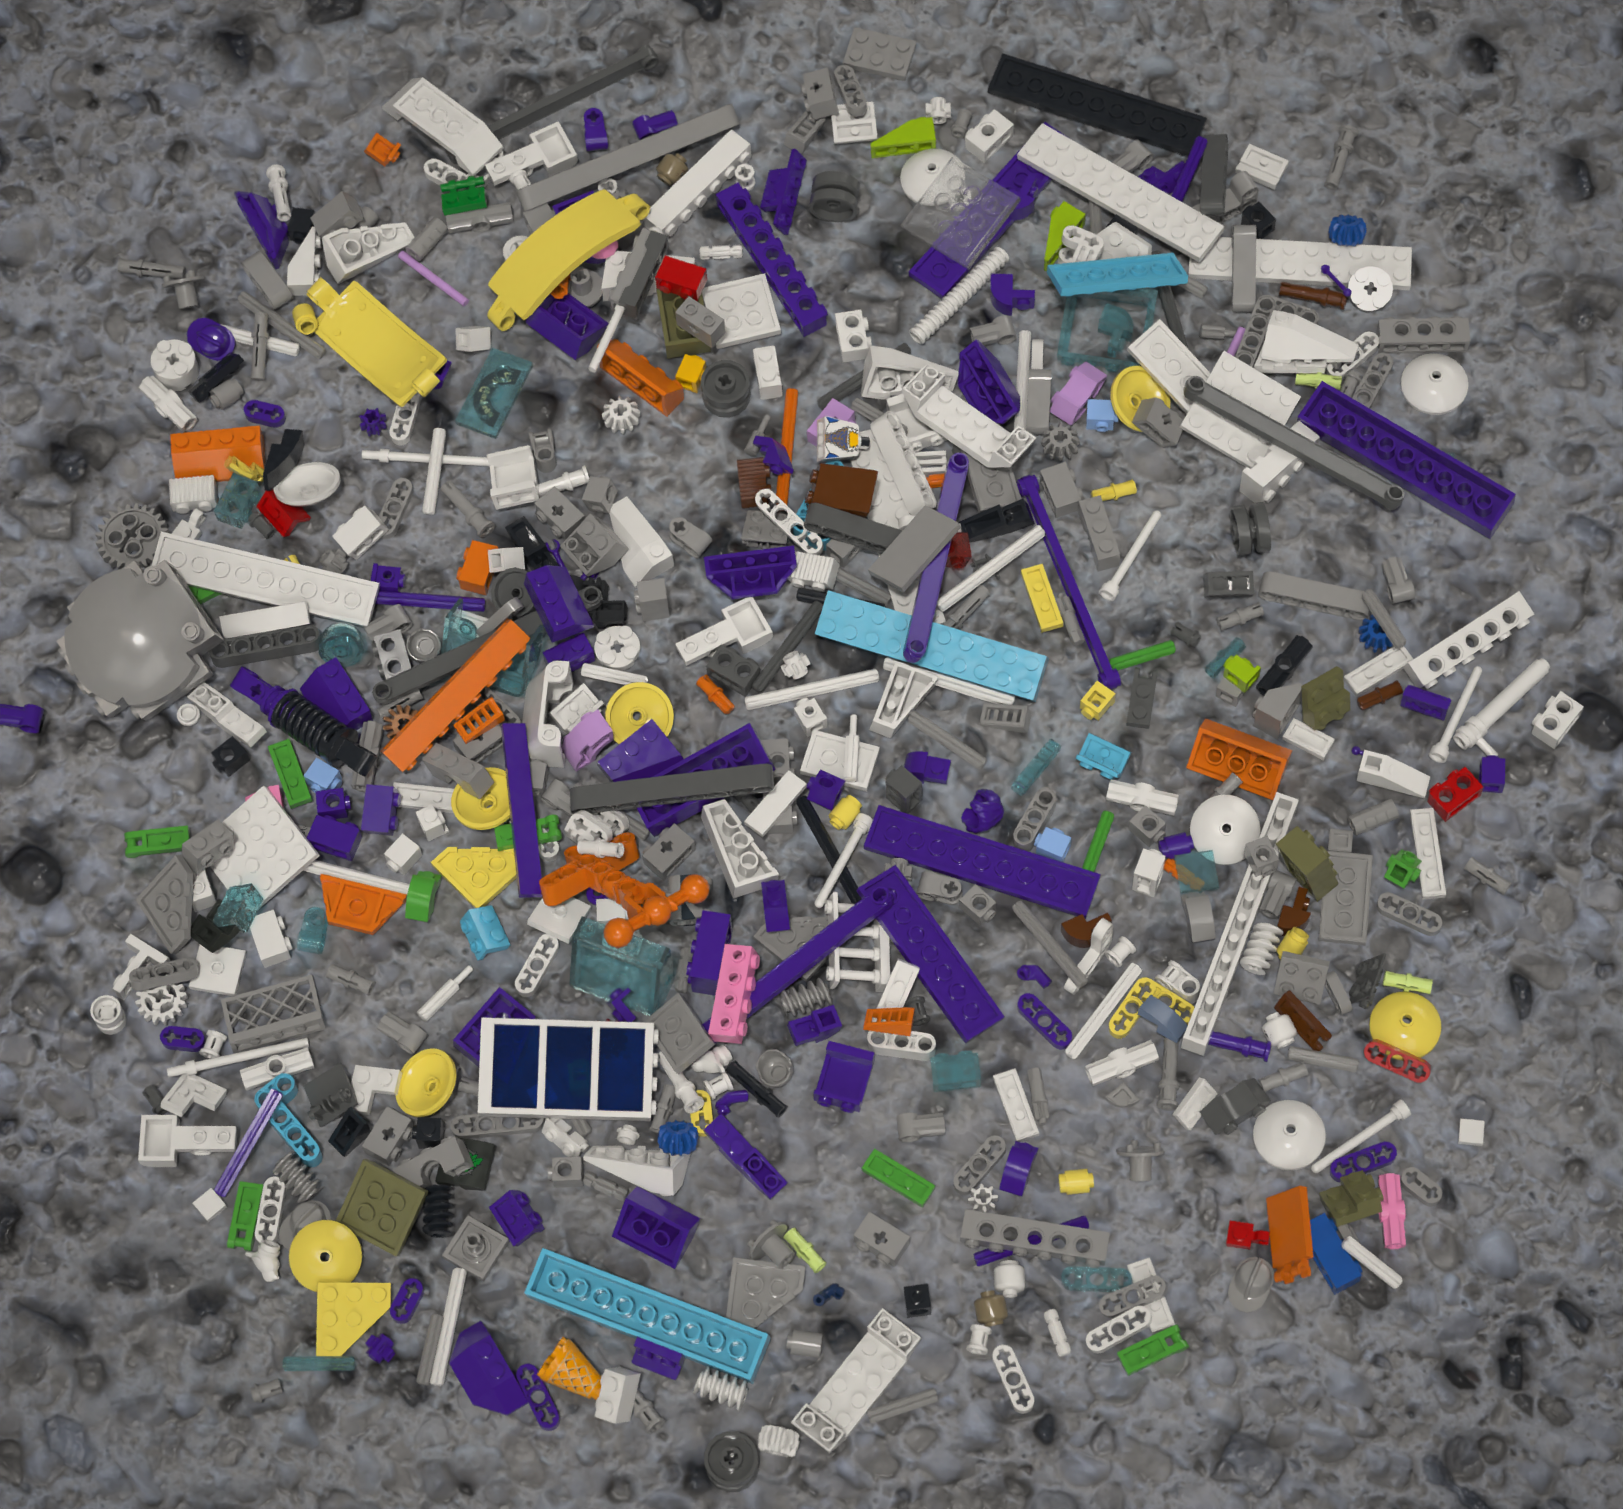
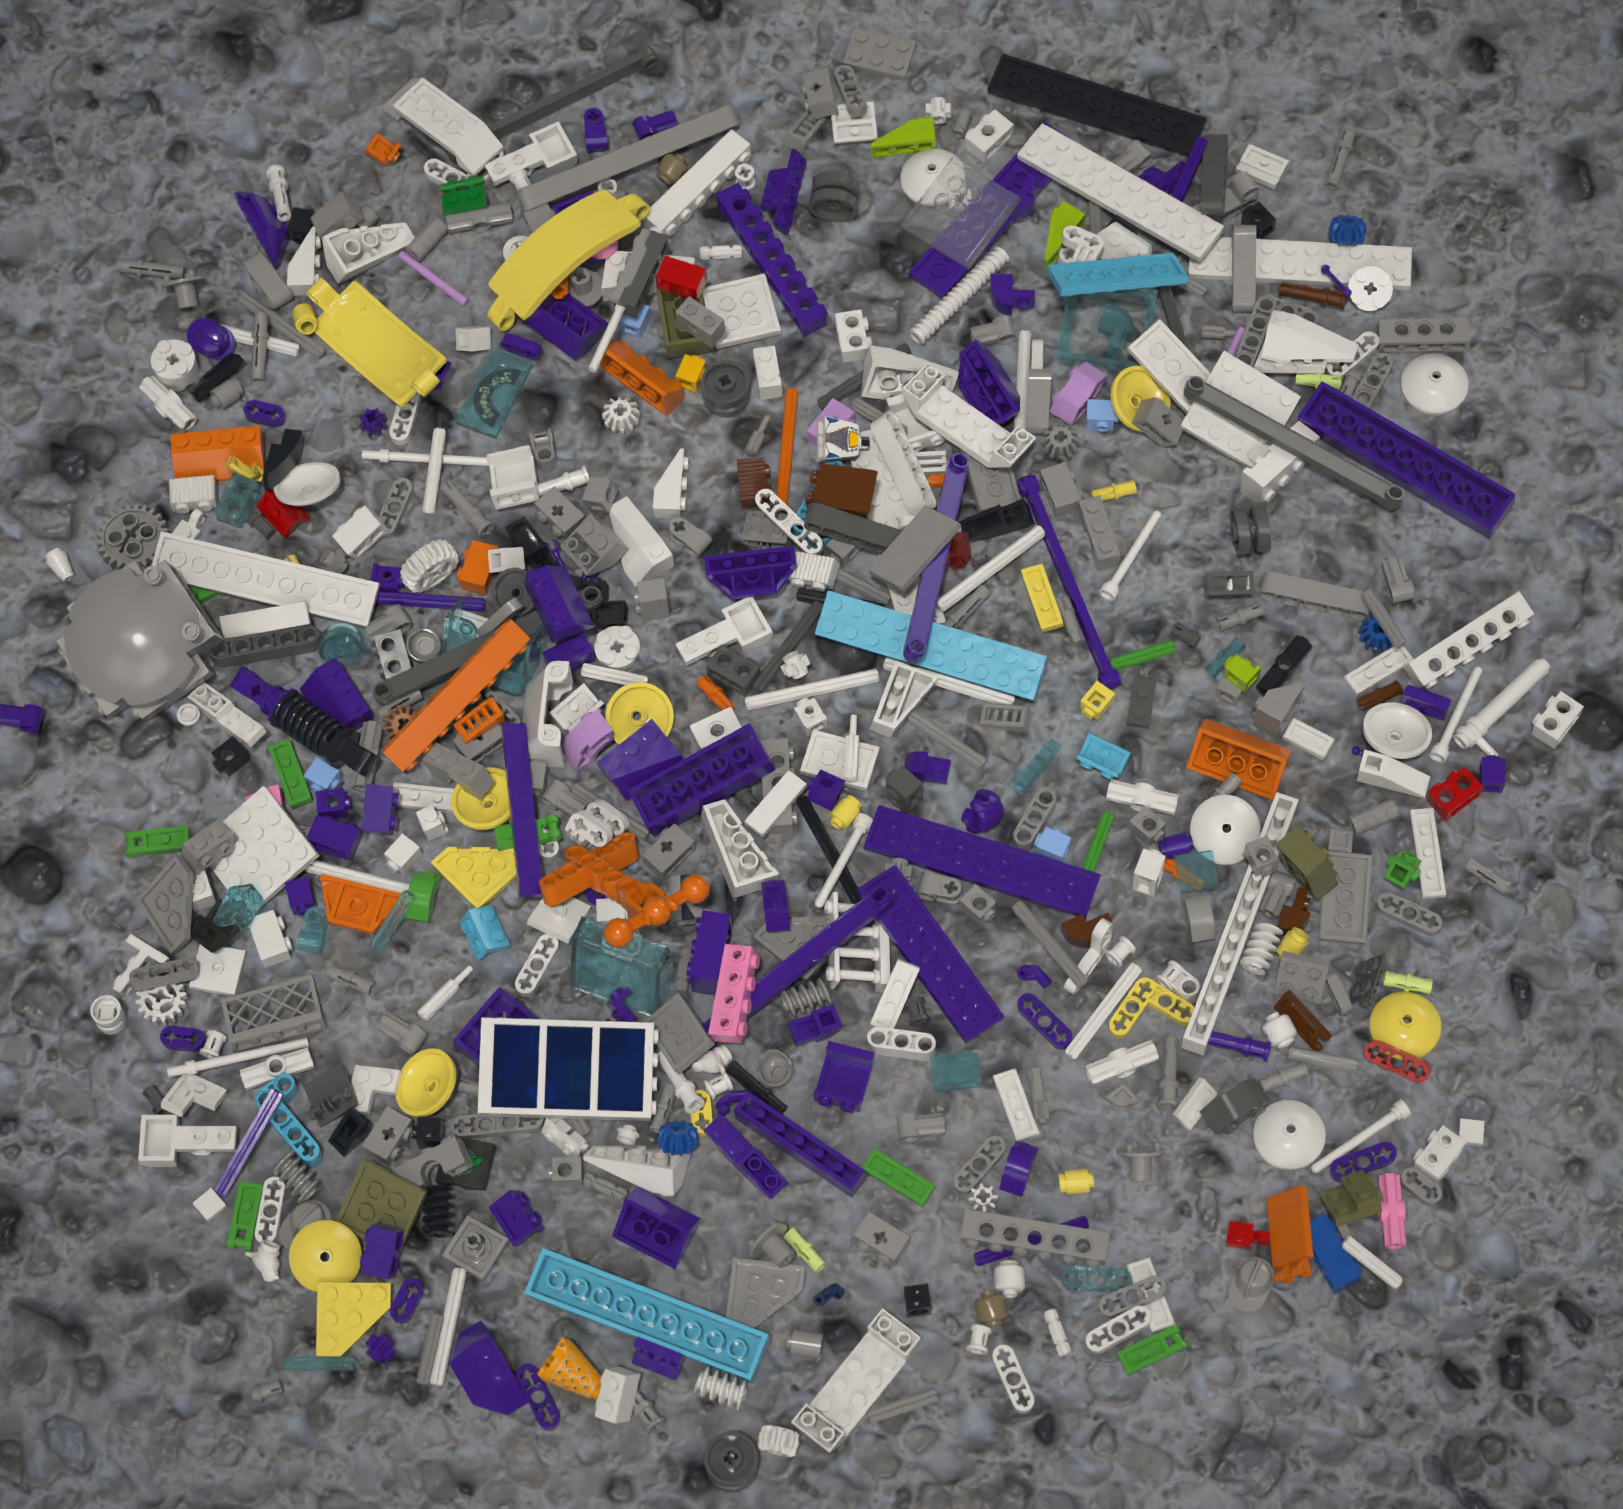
(59, 563): none -> white cone
(300, 895): none -> dark purple brick
(382, 1250): none -> dark purple brick
(392, 920): none -> clear light blue axle
(429, 566): none -> white gear
(521, 346): none -> dark purple beam
(600, 848): white pin -> none
(636, 326): none -> light blue brick
(668, 492): none -> white slope
(672, 789): dark grey beam -> none
(722, 721): none -> white brick
(775, 455): dark purple slope -> none
(799, 1144): none -> dark purple brick
(902, 1023): orange slope -> none
(1168, 1021): sand blue slope -> none
(1325, 699): olive plate -> none
(1397, 730): none -> white dish
(1439, 1154): none -> white brick

